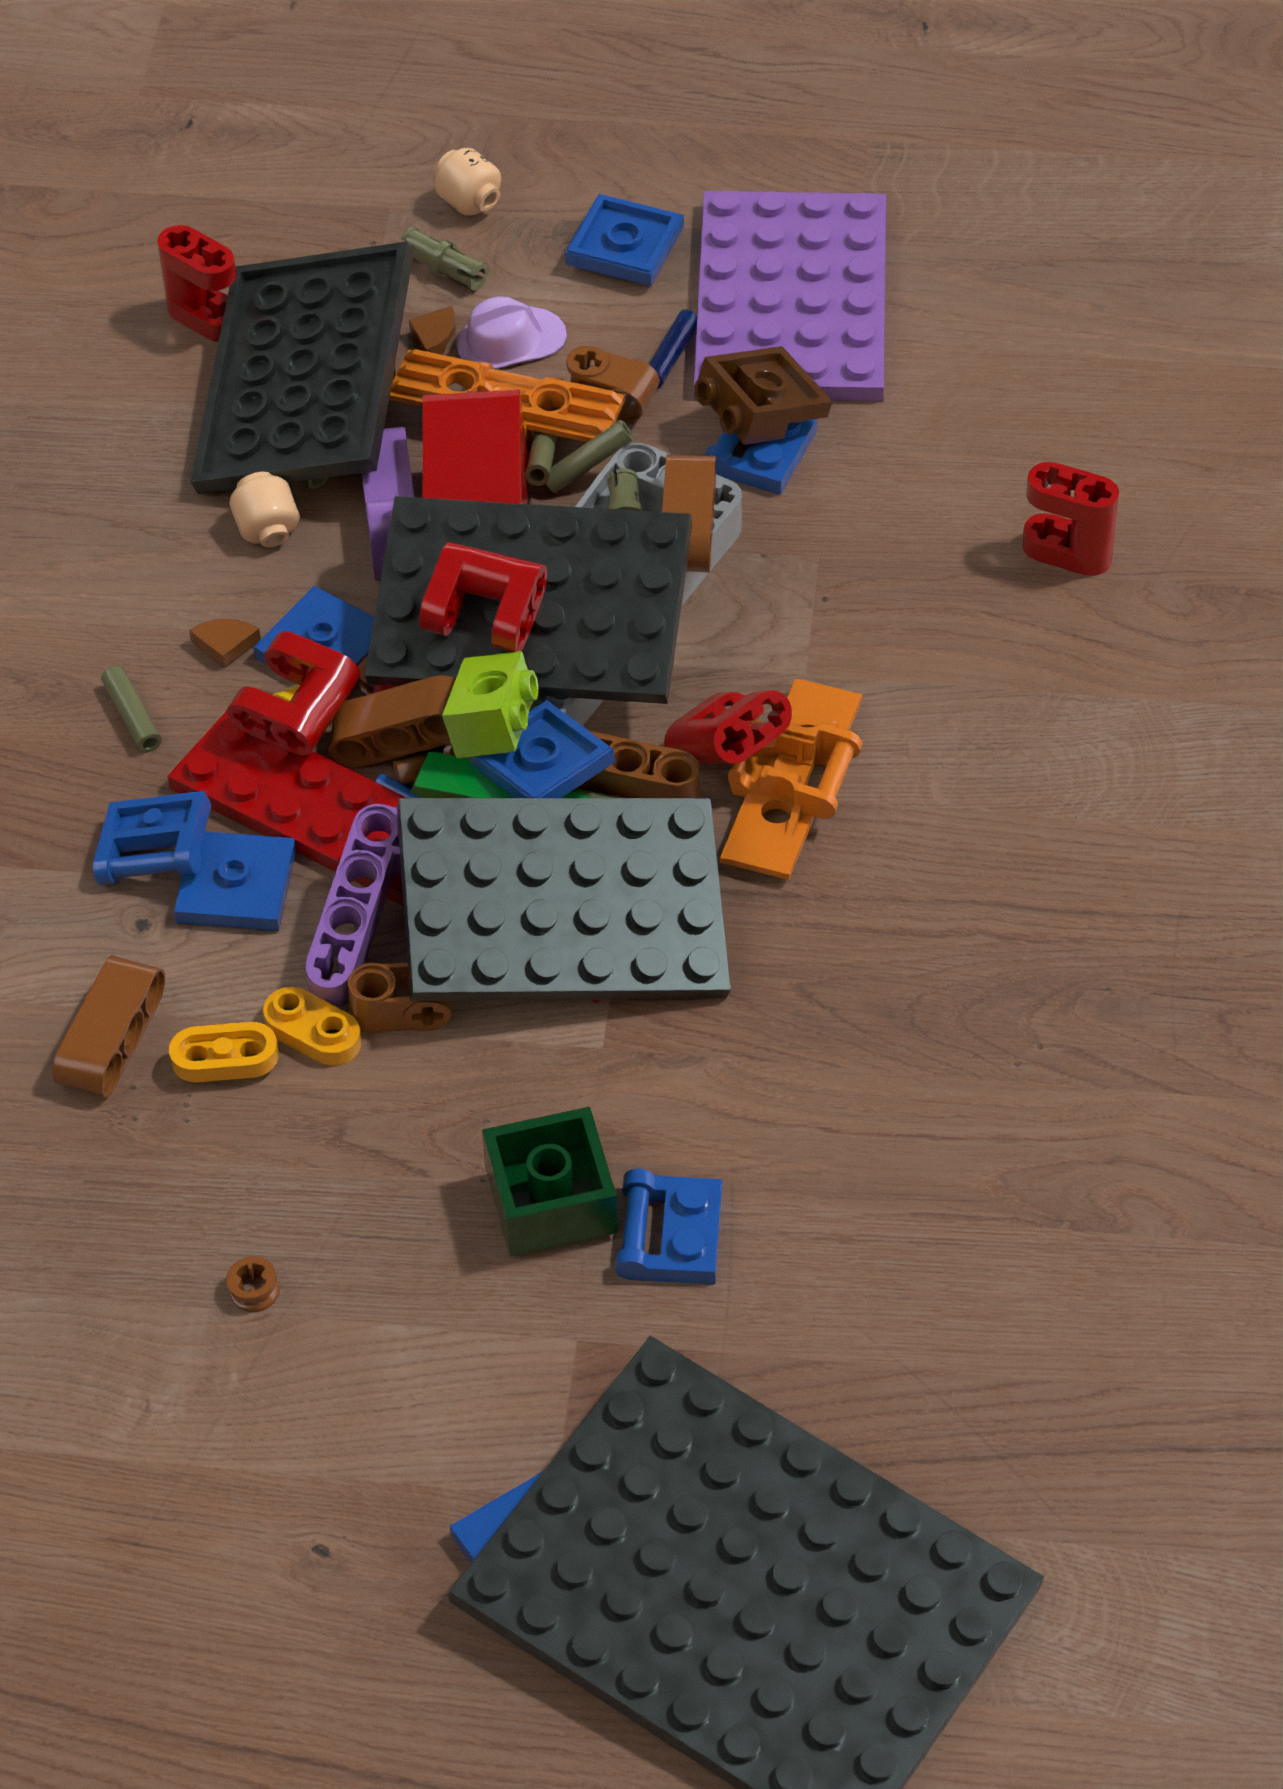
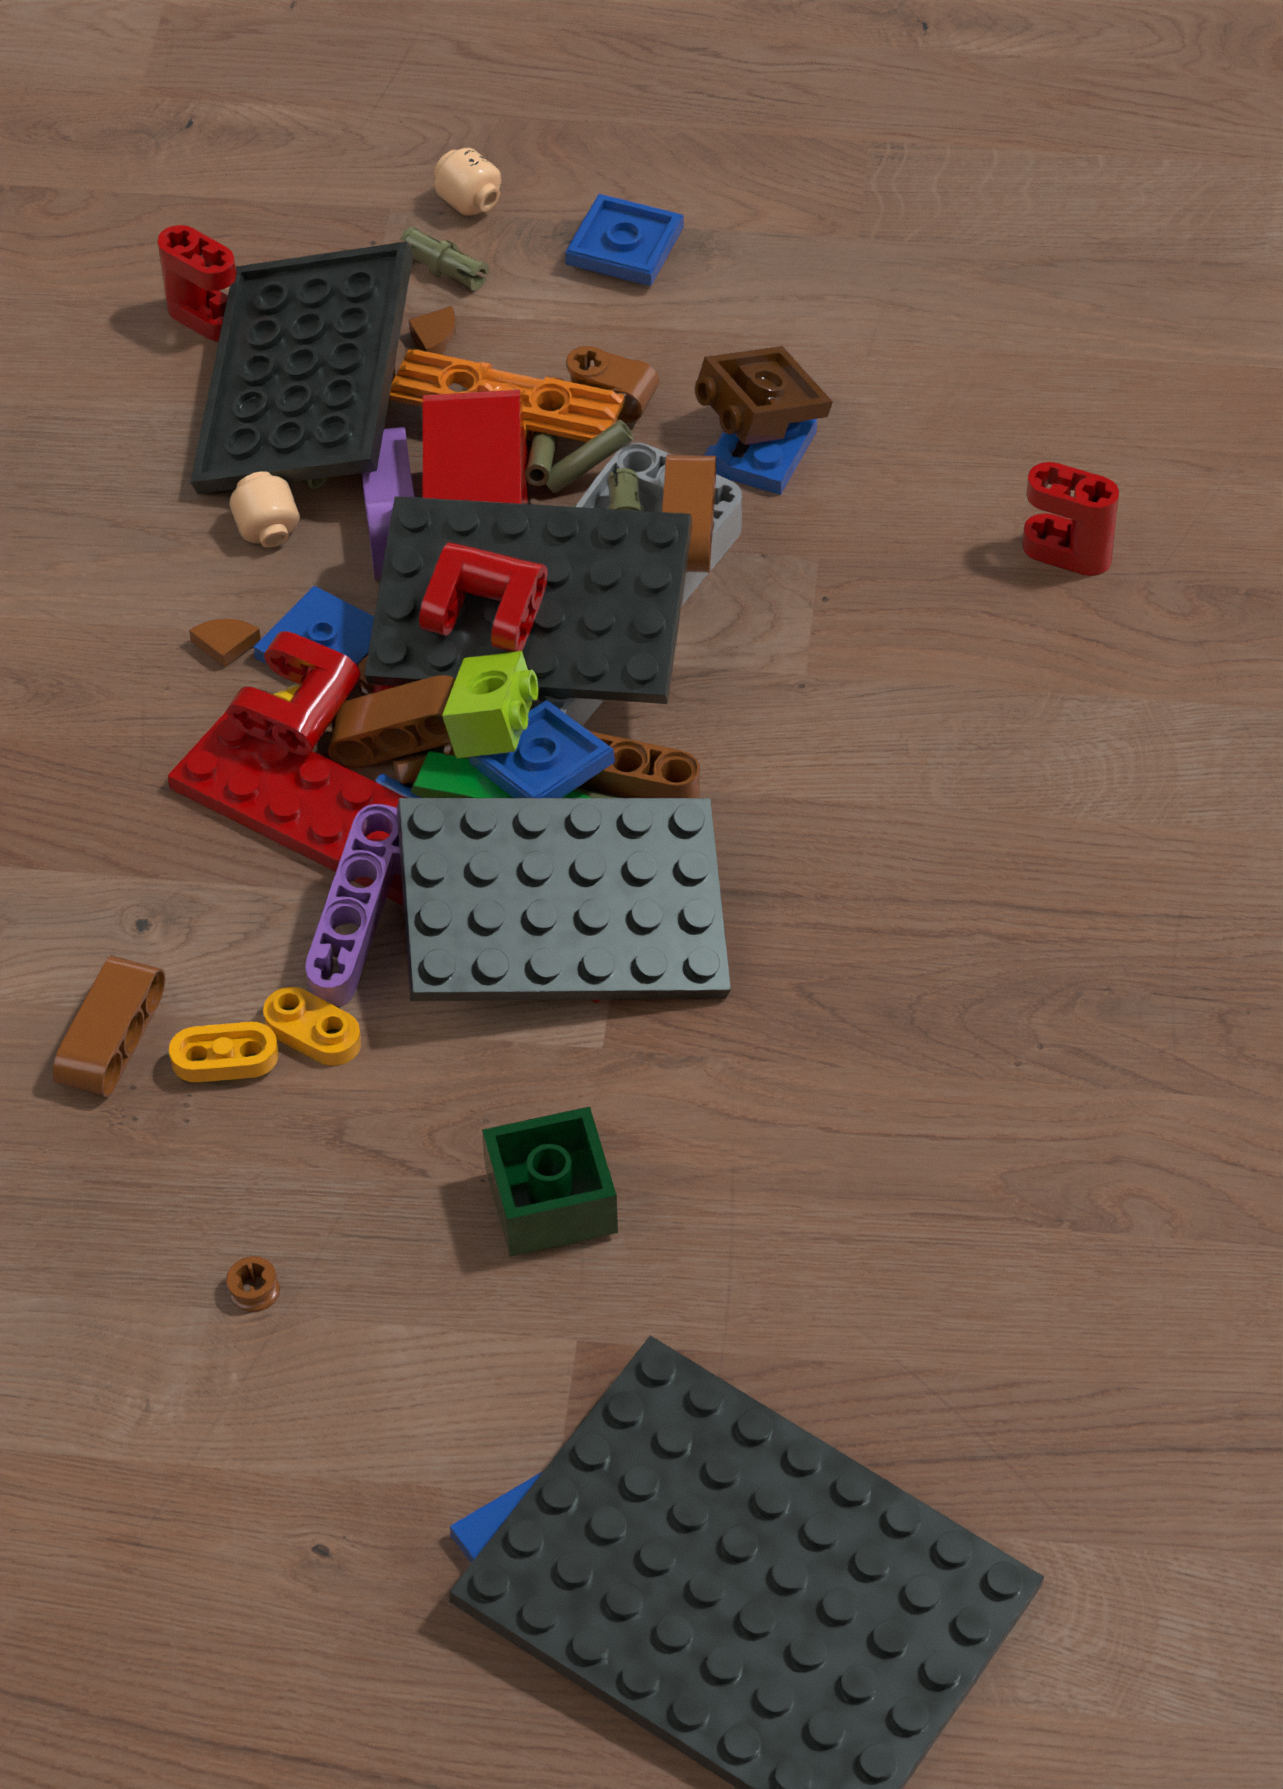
(131, 709): olive piece -> none
(152, 824): blue plate -> none
(239, 882): blue plate -> none
(382, 1001): dark orange piece -> none
(509, 333): lavender piece -> none
(673, 344): clear blue piece -> none
(688, 1232): blue plate -> none
(725, 735): red connector -> none
(779, 778): orange piece -> none
(798, 278): medium lavender plate -> none

